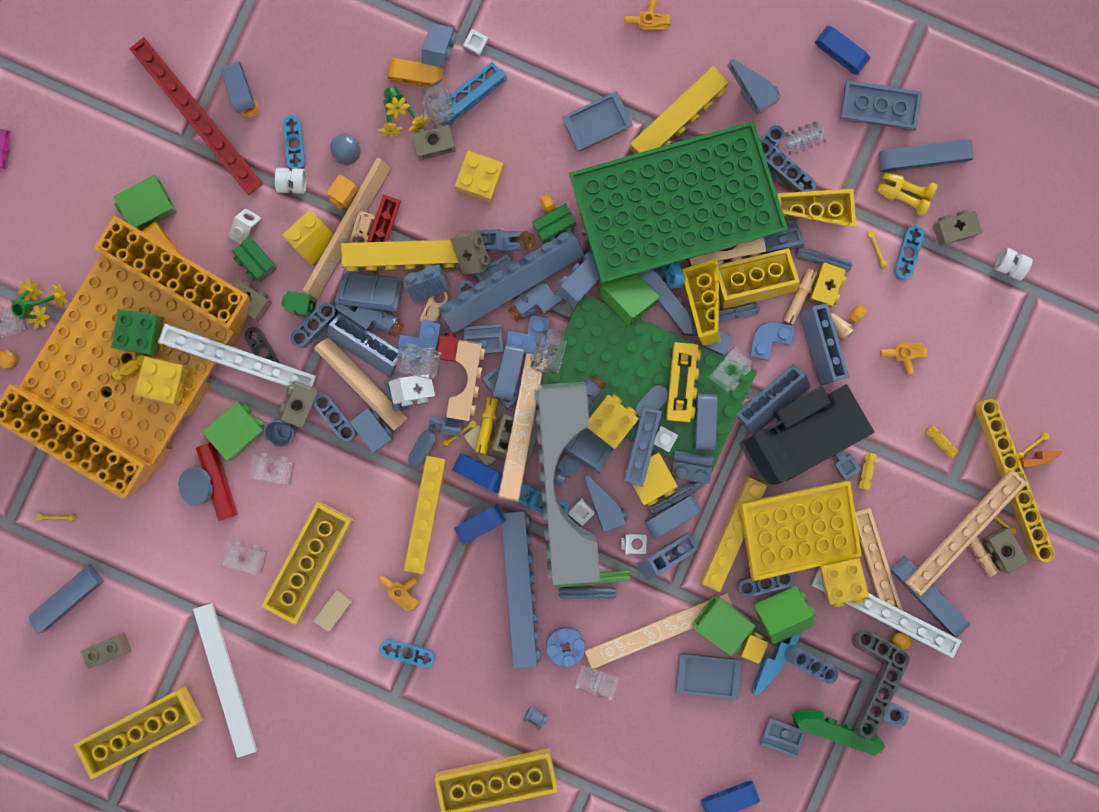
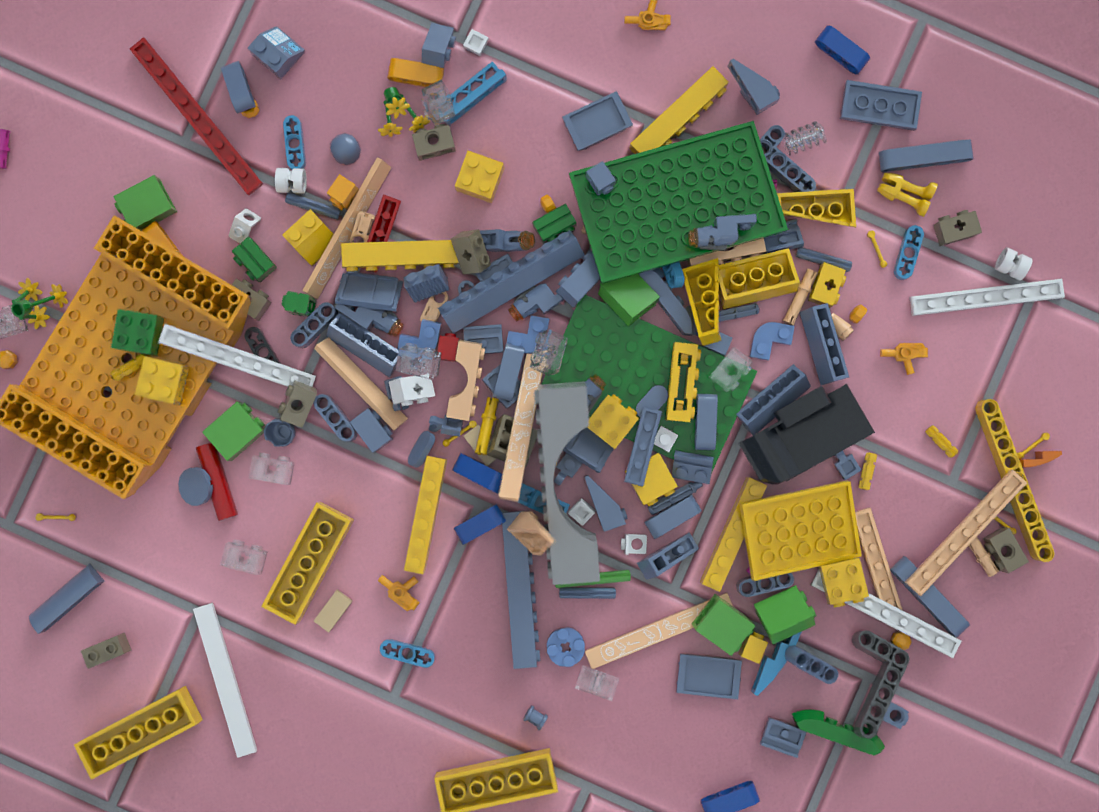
(276, 51): none -> sand blue slope
(313, 205): none -> sand blue axle
(531, 533): none -> light nougat wedge
(600, 179): none -> sand blue brick
(722, 234): none -> sand blue plate
(987, 297): none -> white tile

